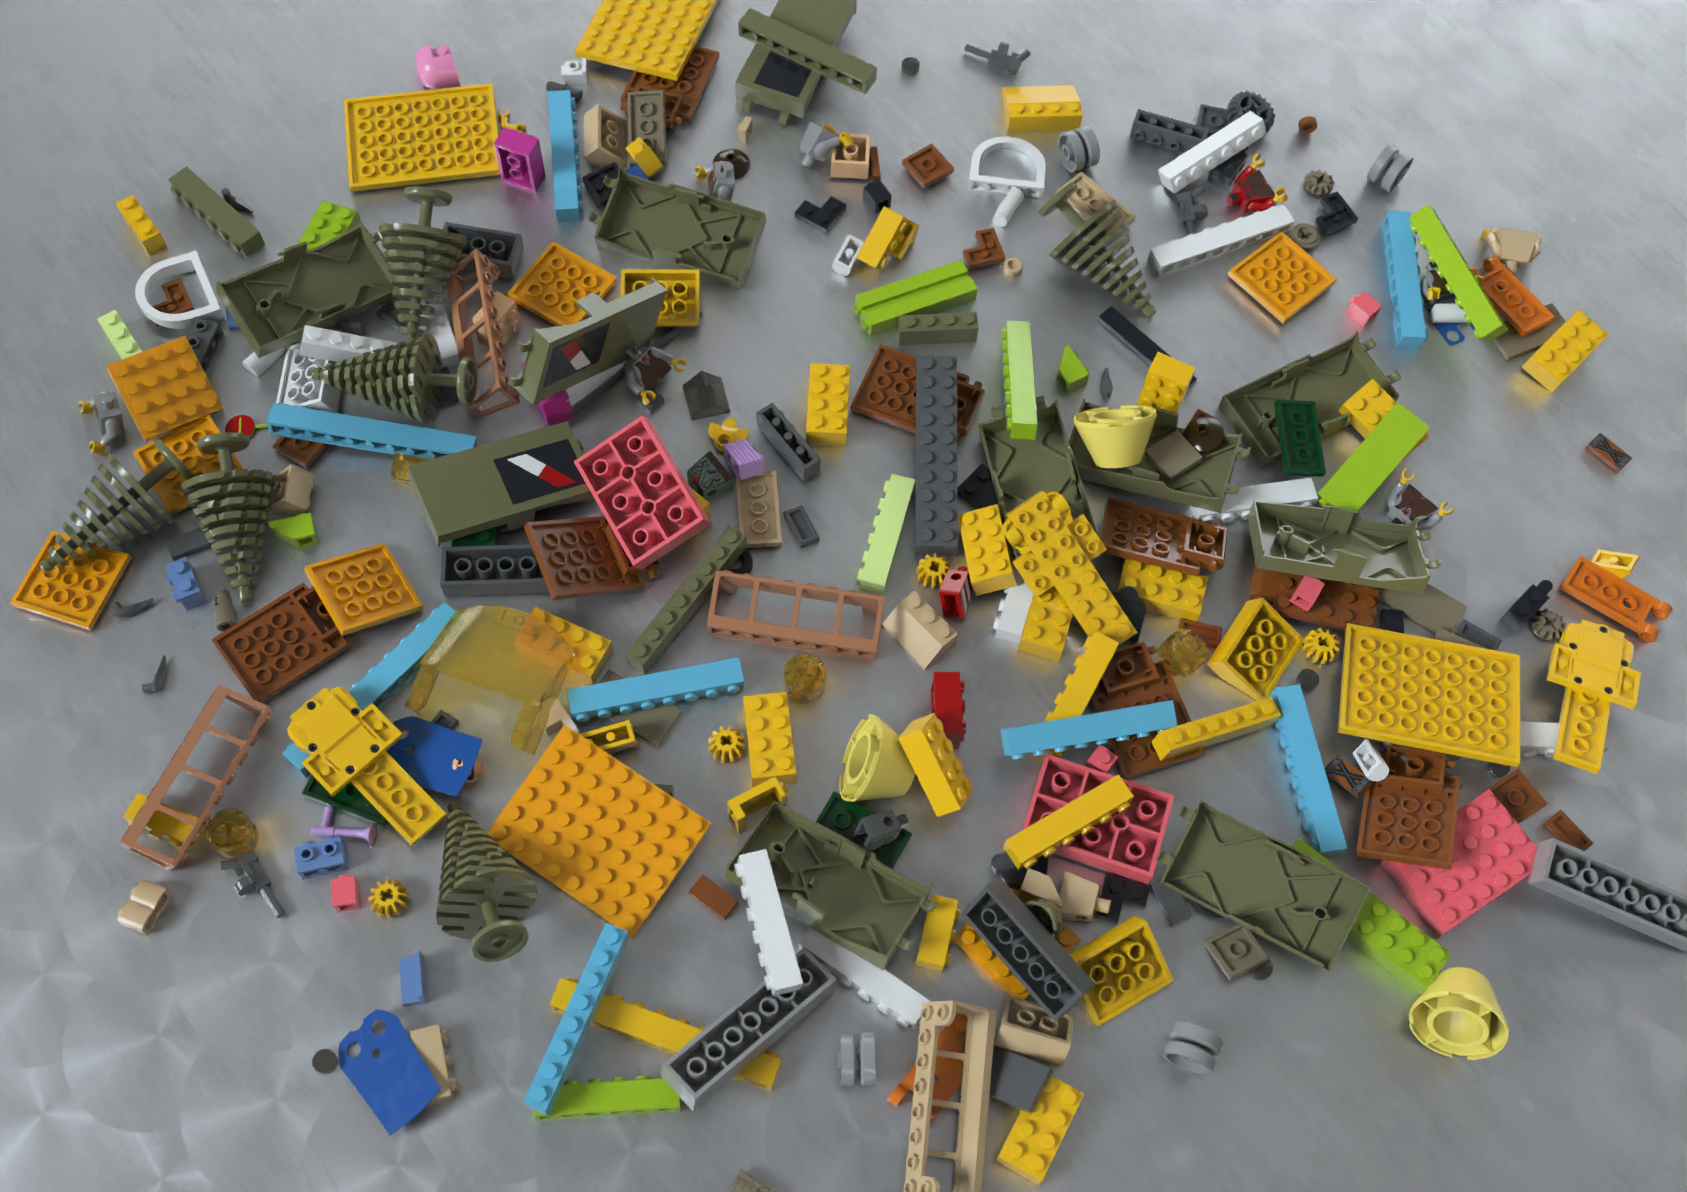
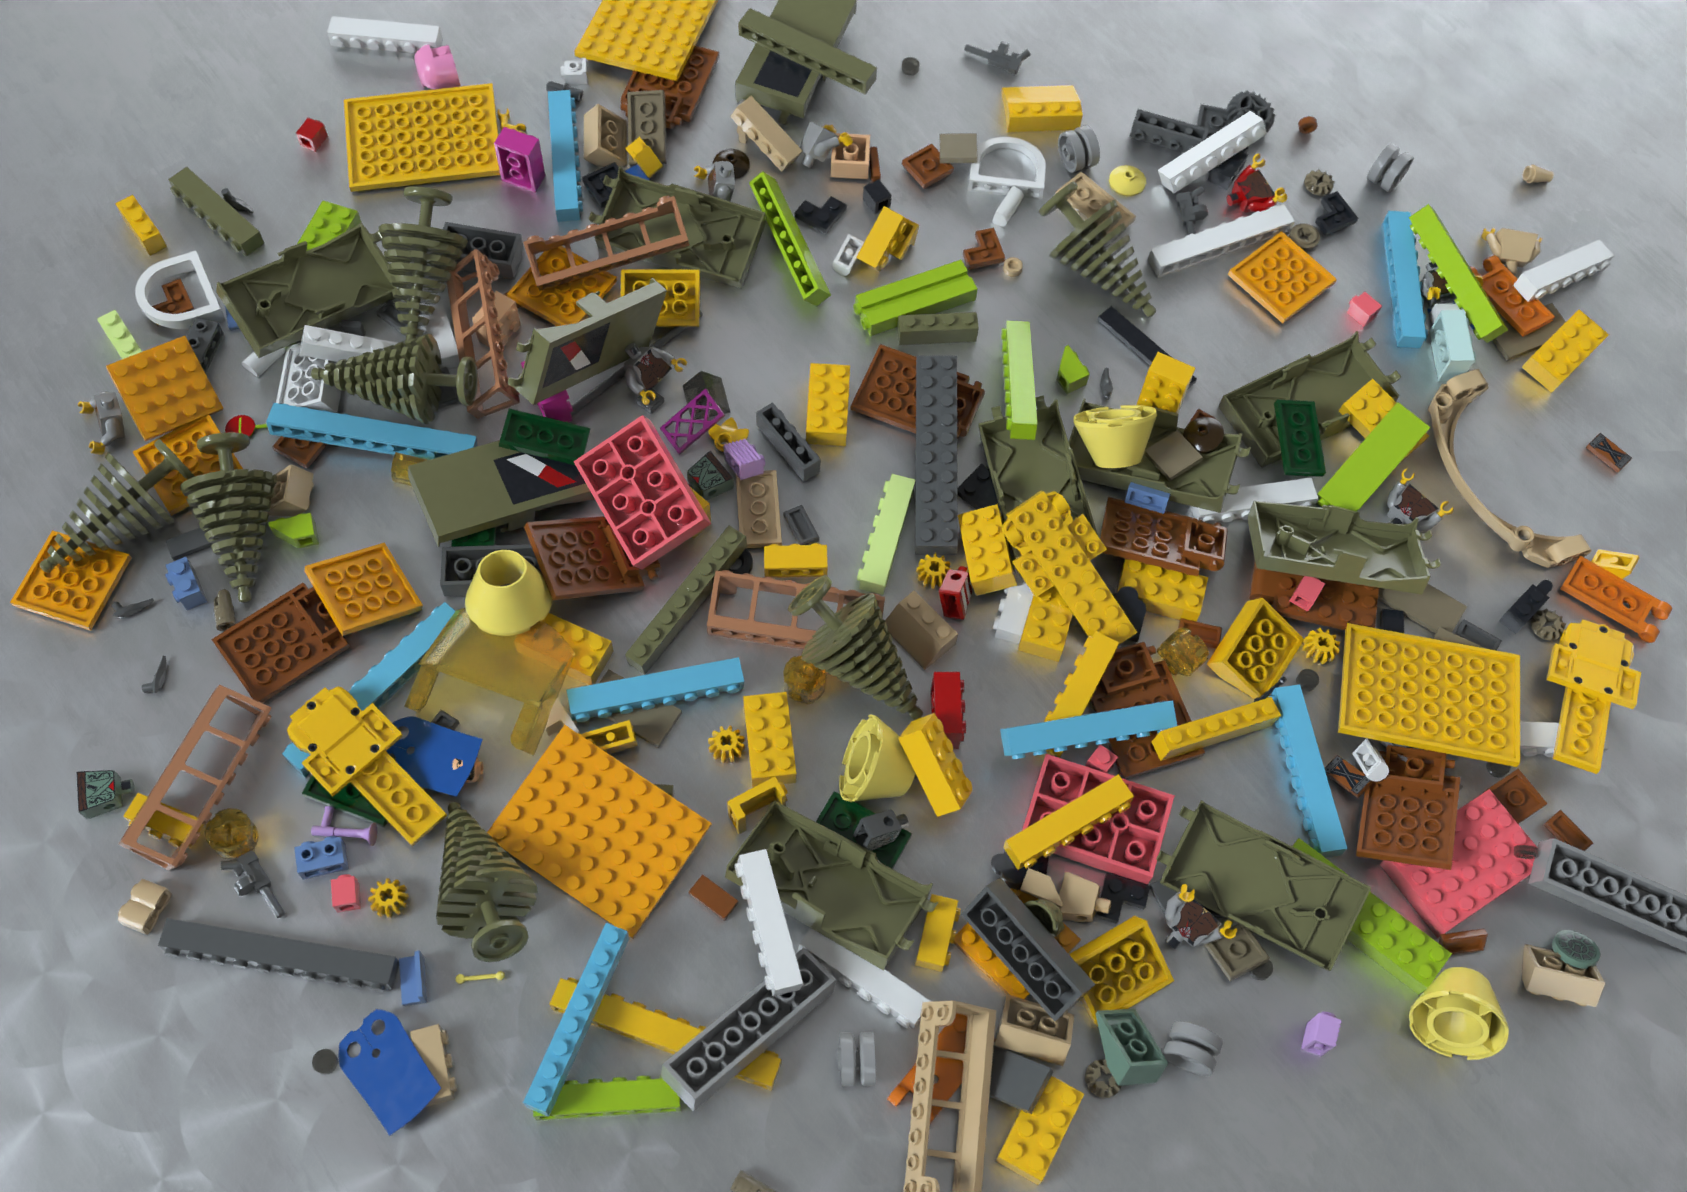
(101, 792): none -> torso
(279, 954): none -> dark grey brick
(311, 134): none -> red brick
(382, 35): none -> white brick
(460, 978): none -> light yellow hinge
(511, 607): none -> light yellow cone
(536, 245): none -> nougat window
(544, 437): none -> dark green plate
(691, 438): none -> magenta window
(766, 133): none -> tan brick
(790, 239): none -> lime brick
(795, 560): none -> yellow brick
(856, 647): none -> olive plant
(958, 148): none -> dark tan tile
(1100, 1088): none -> dark tan gear
(1127, 180): none -> light yellow dish
(1129, 1047): none -> sand green slope
(1147, 498): none -> medium blue panel
(1193, 922): none -> torso
(1280, 682): none -> black hinge
(1321, 1033): none -> lavender brick
(1445, 412): none -> tan panel
(1451, 344): none -> light aqua brick
(1464, 941): none -> dark orange tile
(1525, 852): none -> clear smoke tile
(1536, 174): none -> tan cone
(1549, 975): none -> tan slope
(1563, 270): none -> white brick
(1576, 949): none -> sand green tile

